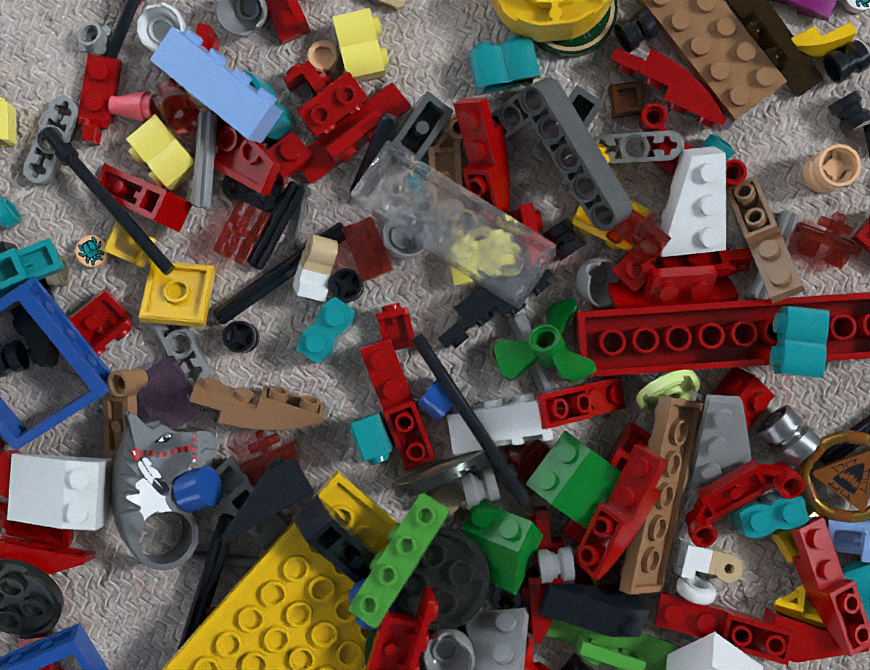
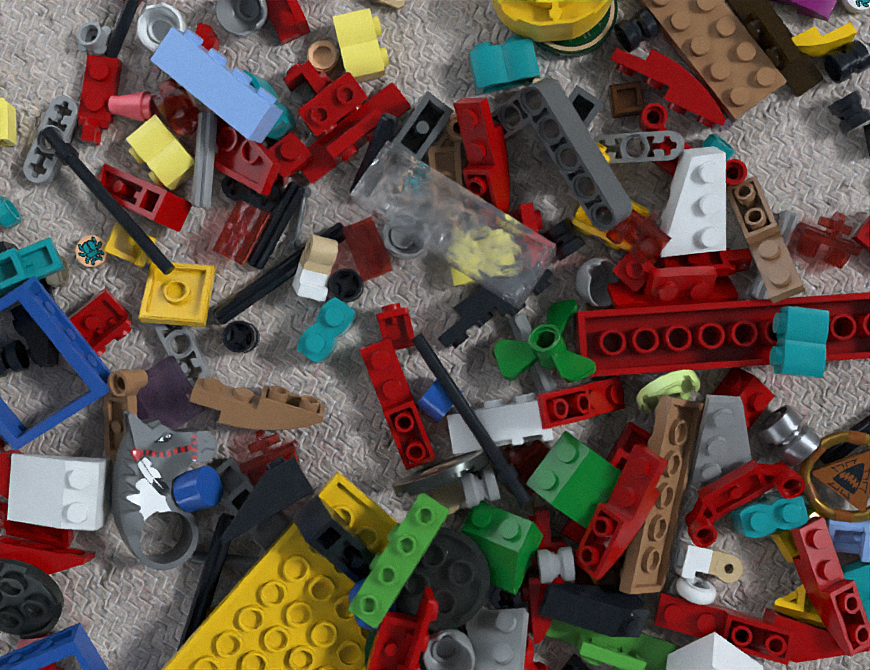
(371, 438): teal brick -> none
(832, 169): light nougat wheel -> none

